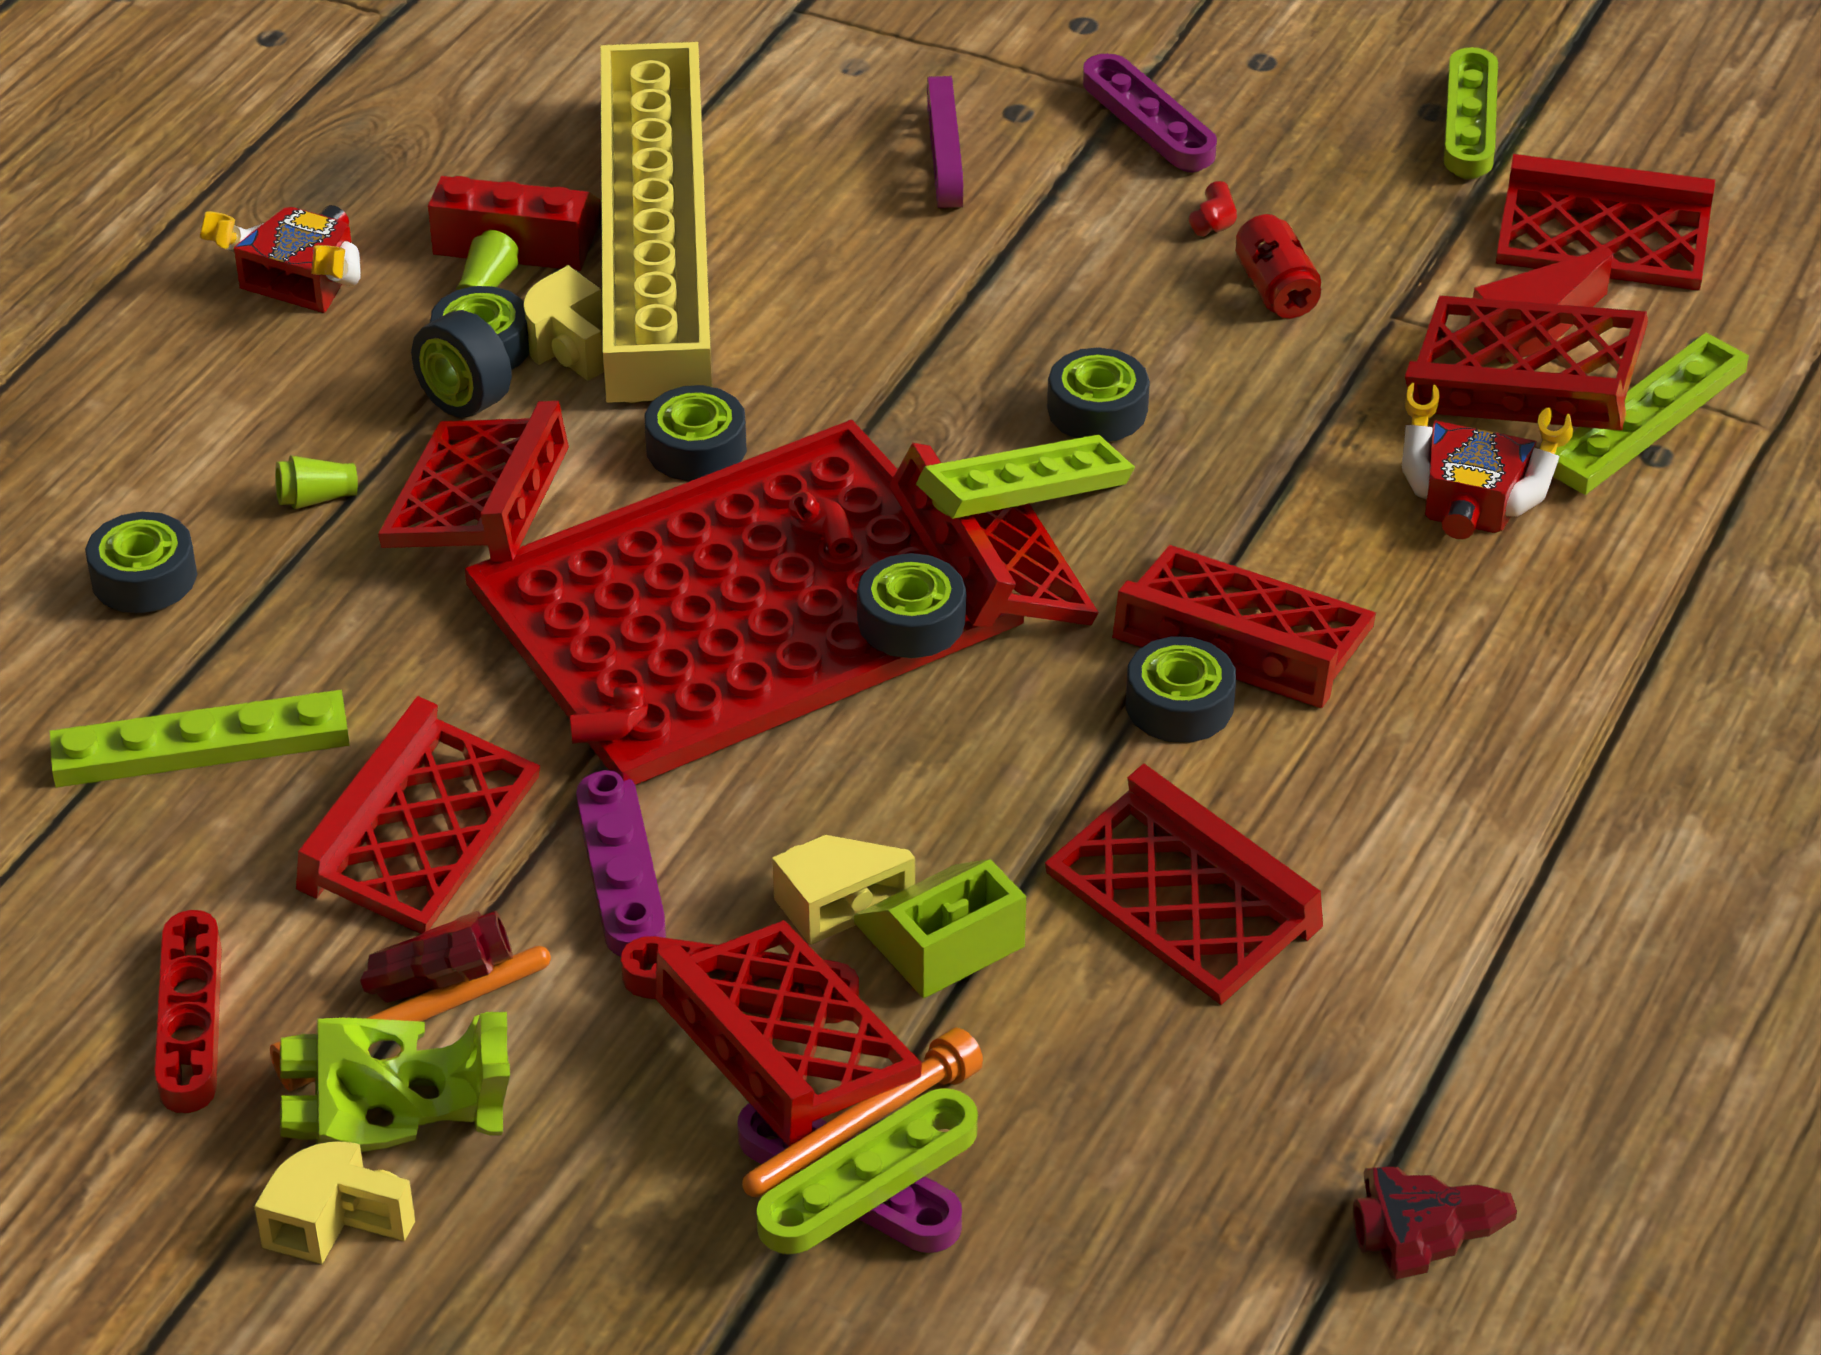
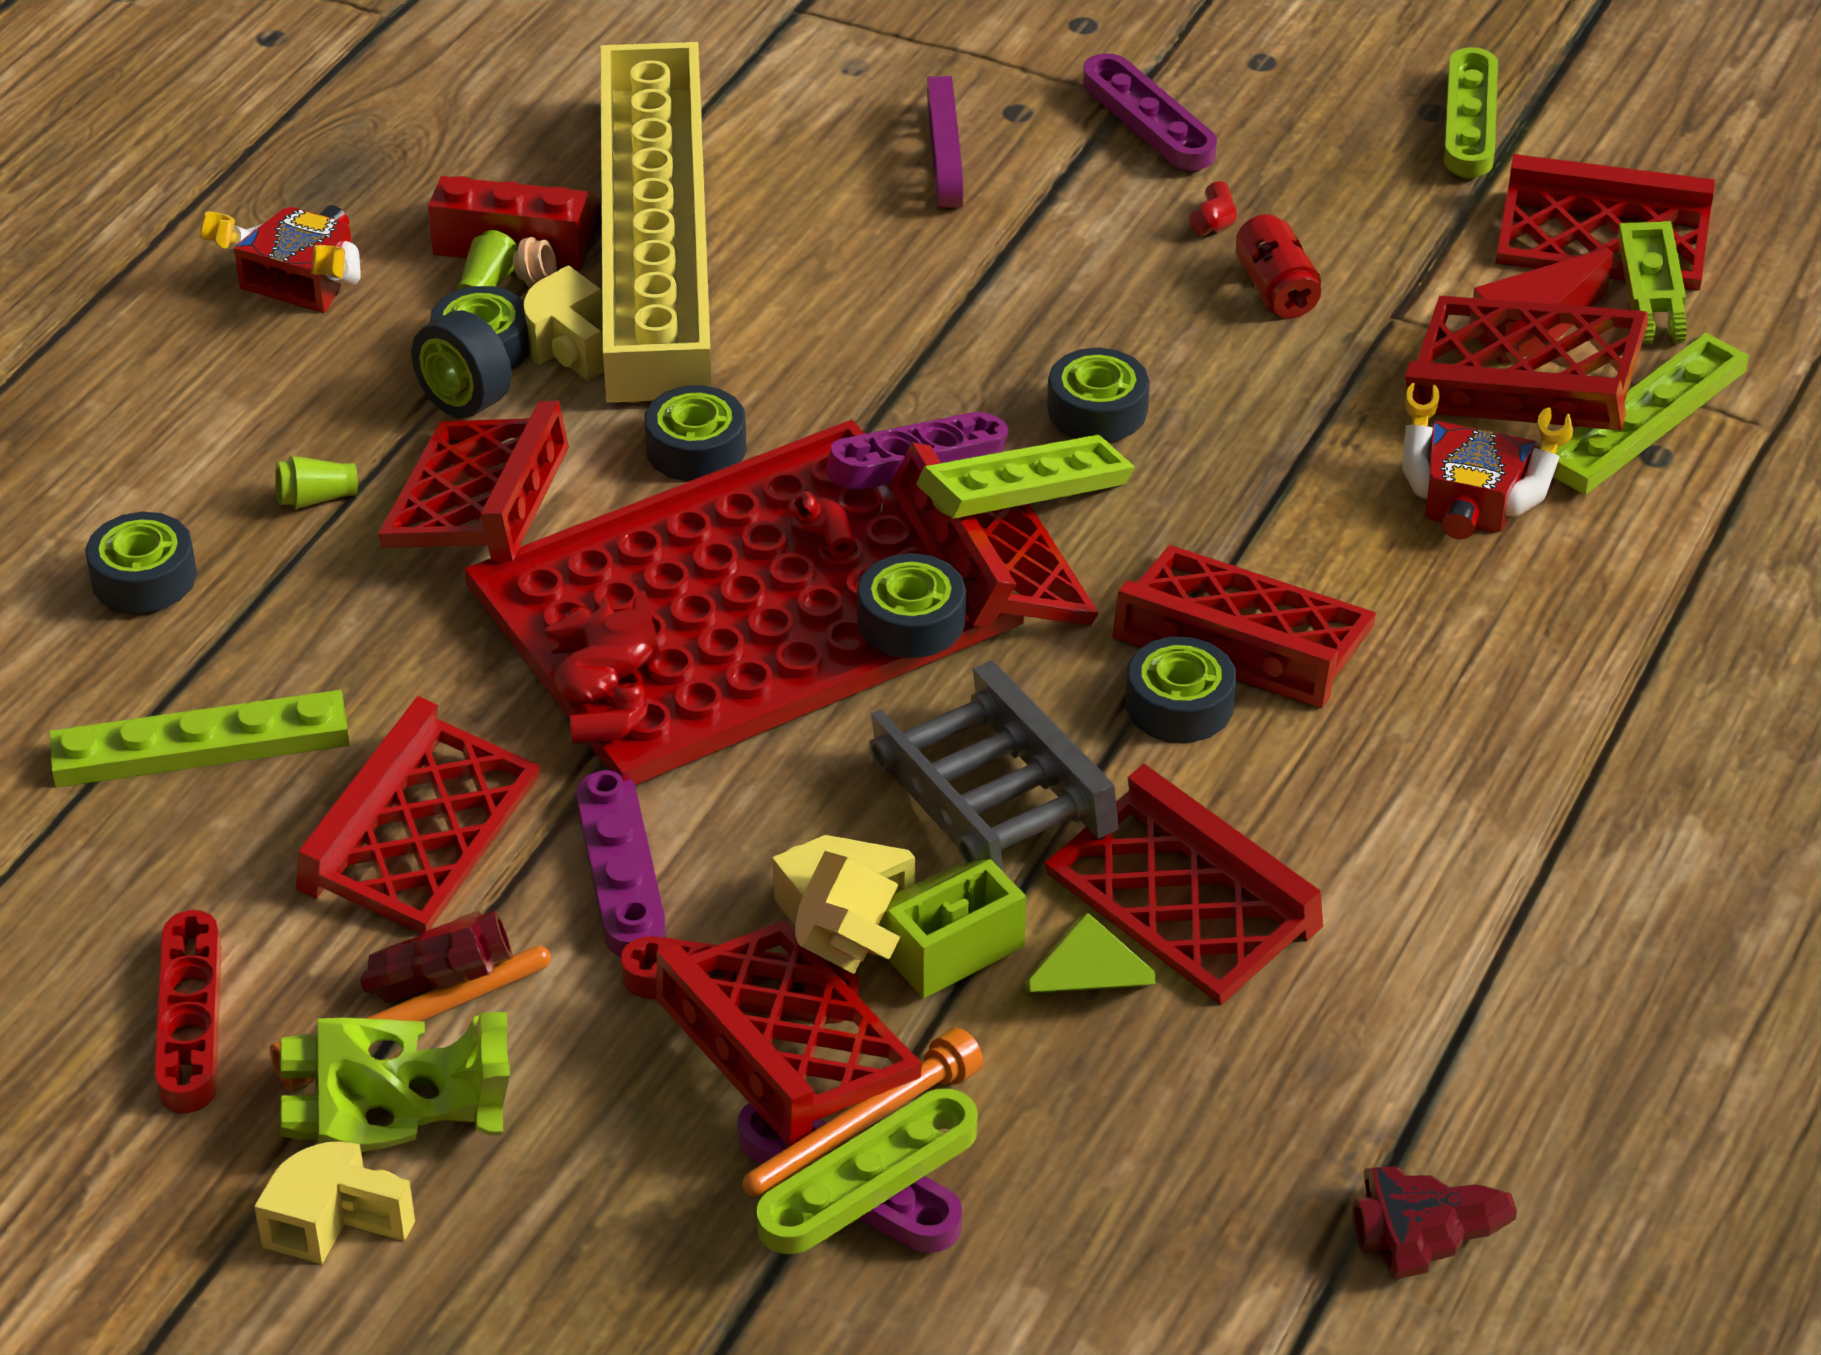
(534, 260): none -> light nougat plate
(601, 648): none -> red animal
(844, 911): none -> light yellow brick
(876, 456): none -> magenta beam
(1022, 732): none -> flat silver fence
(1088, 960): none -> lime slope
(1654, 275): none -> lime hinge

